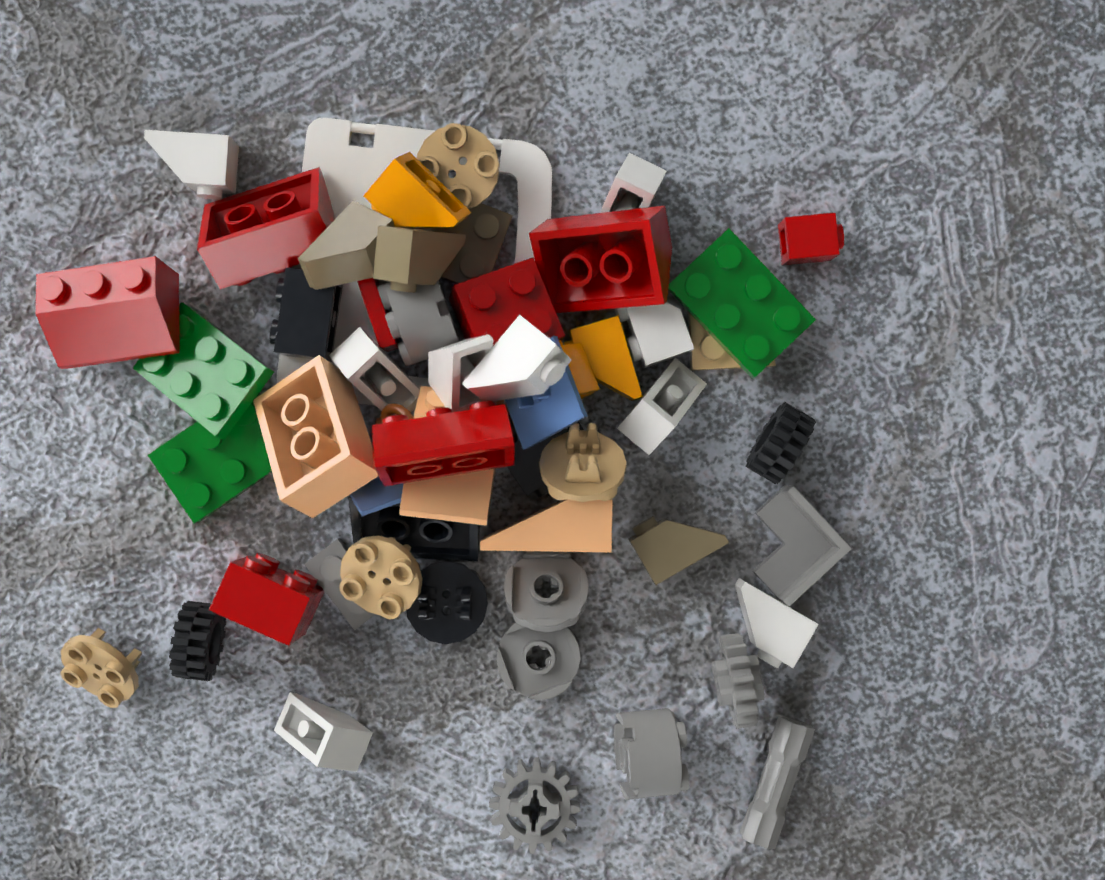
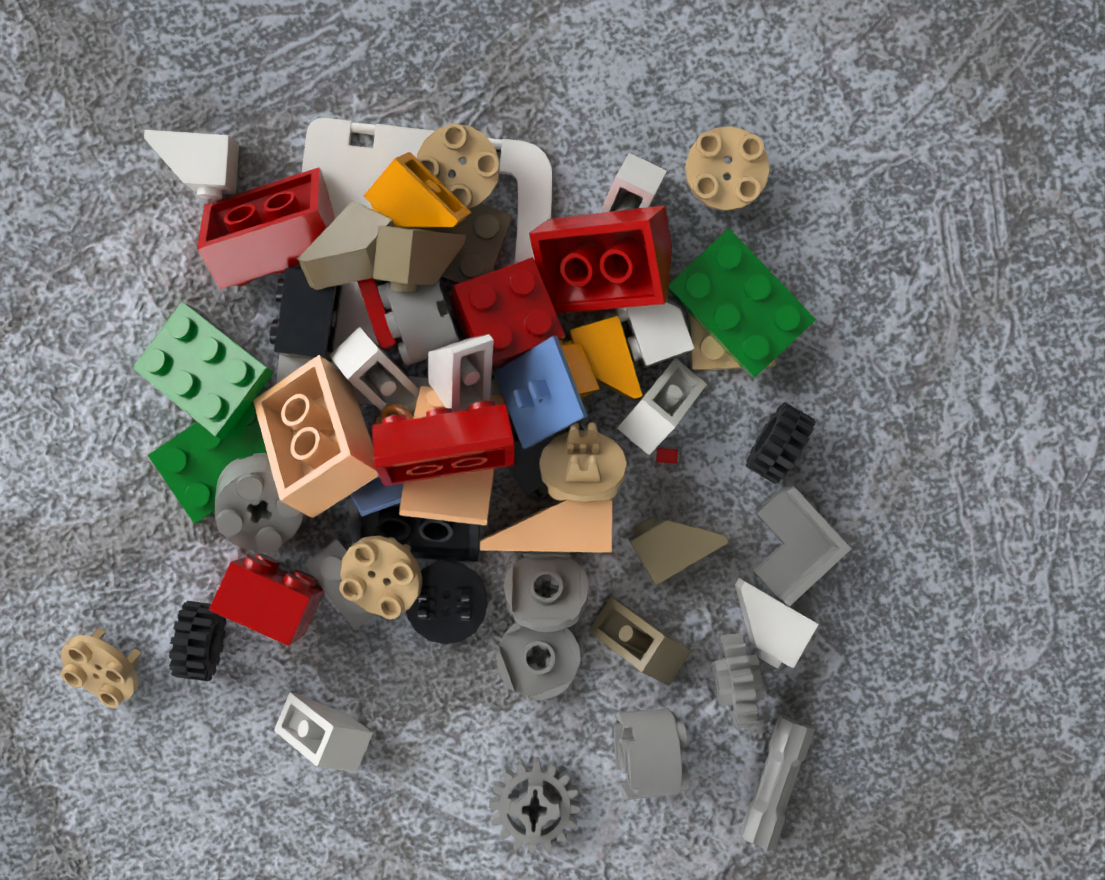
(109, 312): slope -> none
(241, 514): none -> light grey brick
(518, 365): white slope -> none
(639, 641): none -> dark tan slope
(666, 455): none -> red piece
(707, 166): none -> tan plate
(810, 238): red brick -> none

